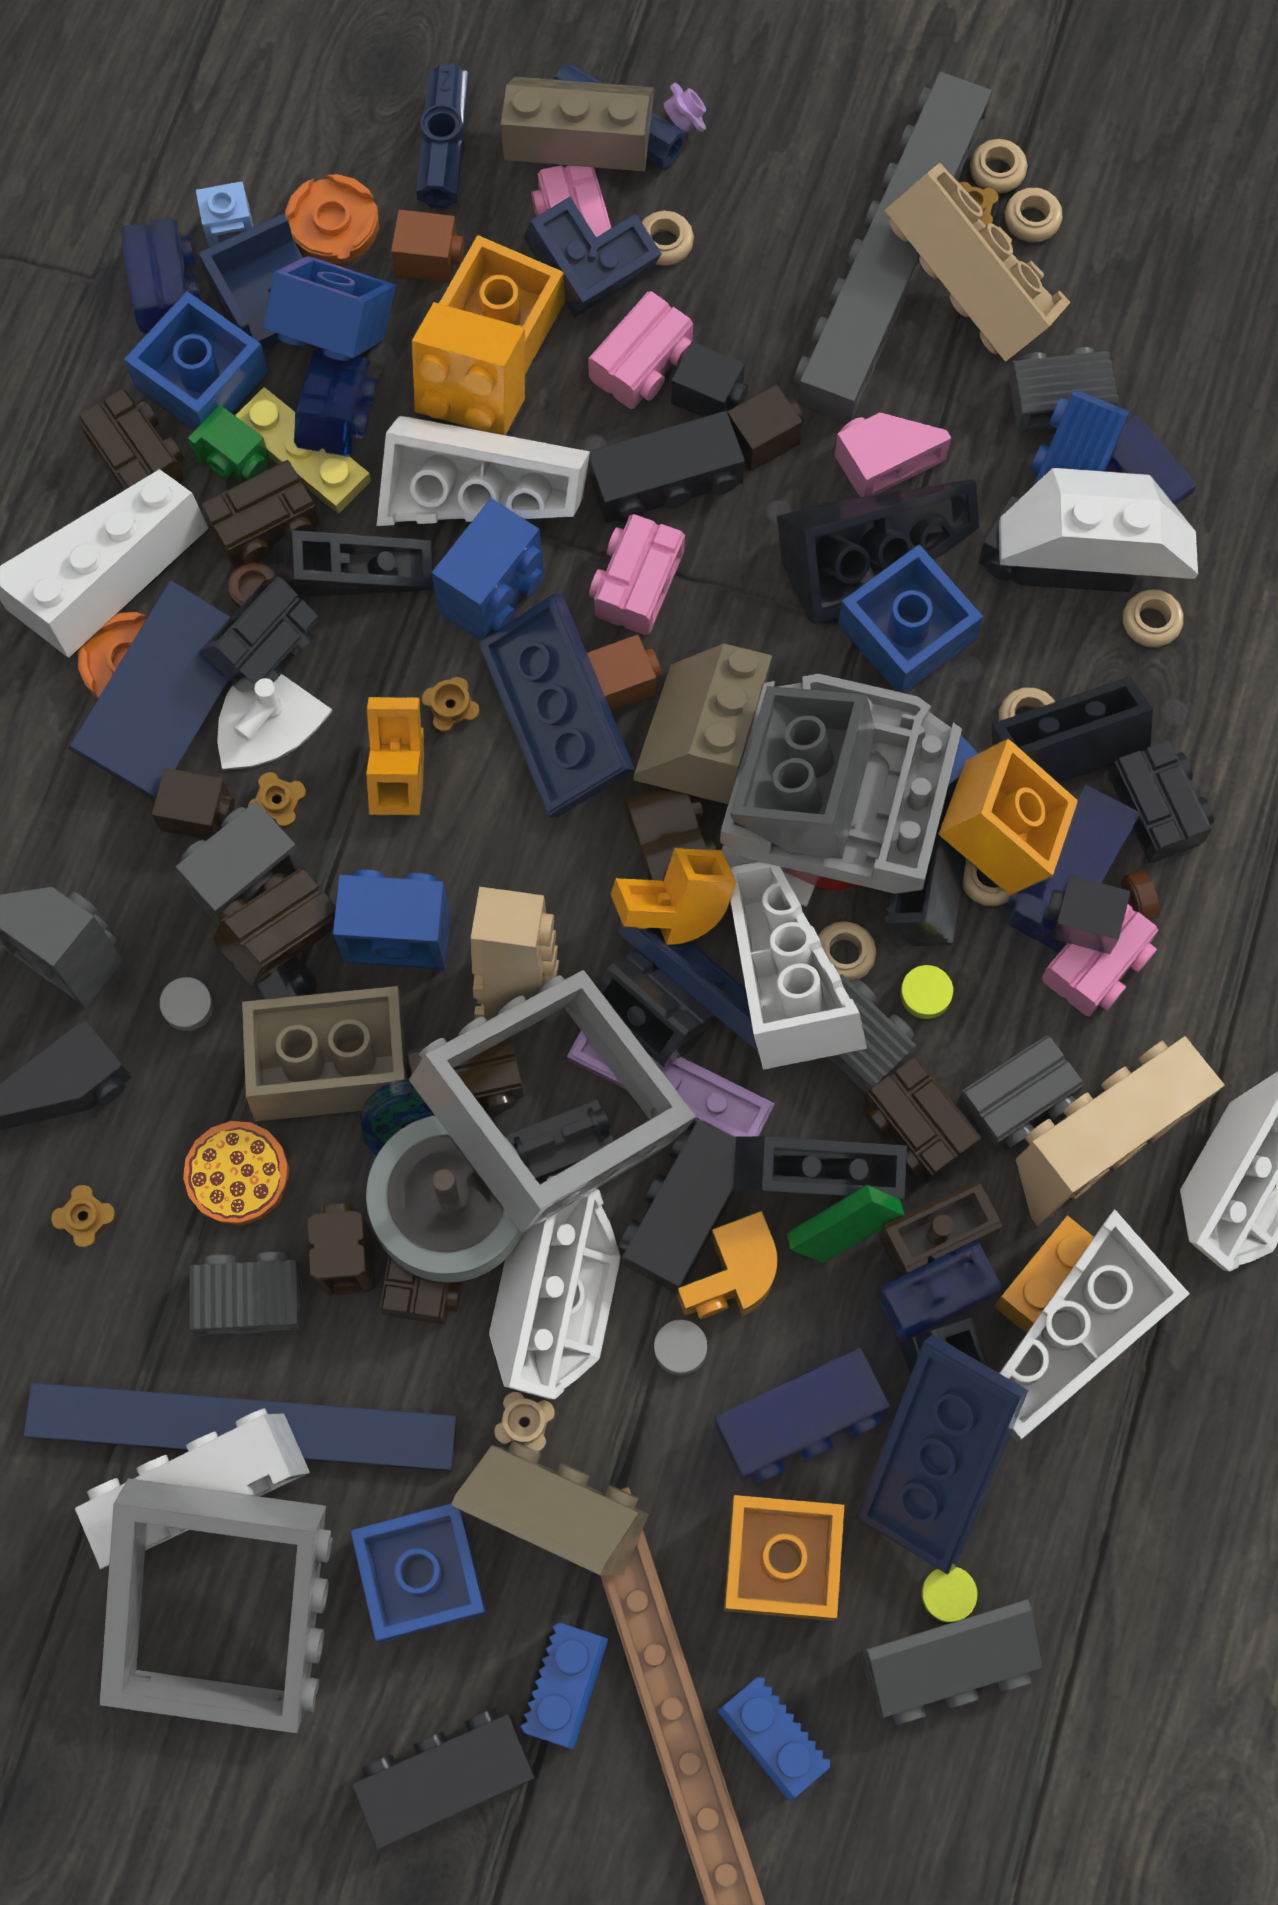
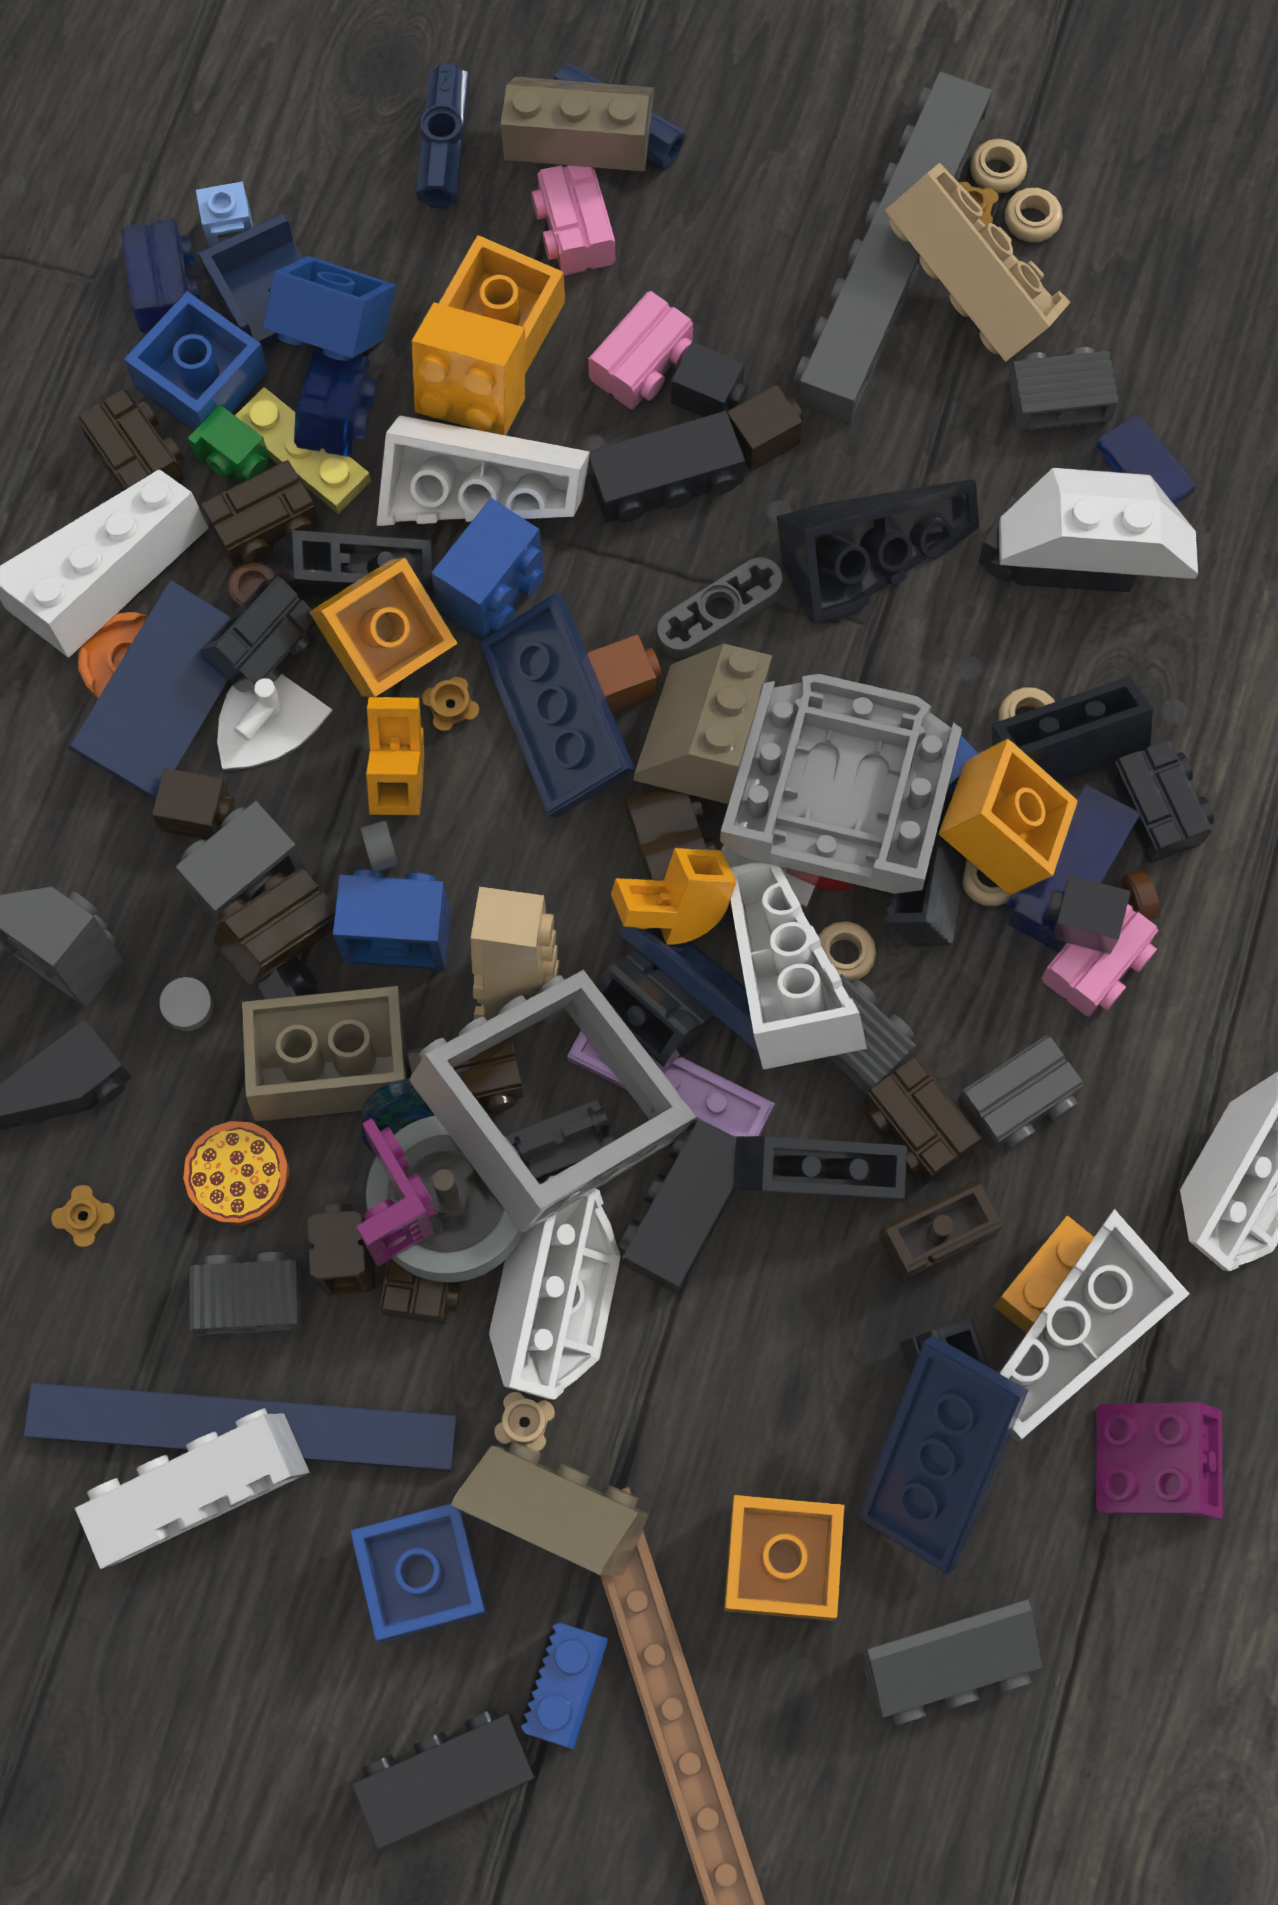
(226, 1514): light grey window -> none
(291, 793): pearl gold plate -> none
(333, 219): orange tile -> none
(379, 846): none -> dark grey beam
(383, 627): none -> light orange brick
(389, 1225): none -> magenta bracket
(426, 246): dark orange brick -> none
(591, 264): dark blue panel -> none
(638, 573): bright pink brick -> none
(673, 223): tan piece -> none
(680, 1347): light grey tile -> none
(685, 109): lavender plate -> none
(747, 1274): light orange brick -> none
(755, 599): none -> dark grey beam
(774, 1738): blue brick -> none
(802, 1417): clear blue brick -> none
(805, 769): dark grey slope -> none
(844, 1224): green tile -> none
(888, 451): bright pink slope -> none
(909, 620): blue brick -> none
(926, 992): neon yellow tile -> none
(938, 1291): clear blue brick -> none
(949, 1596): neon yellow tile -> none
(1083, 436): blue brick -> none
(1113, 1126): tan wedge -> none
(1159, 1459): none -> magenta bracket
(1161, 602): tan piece -> none

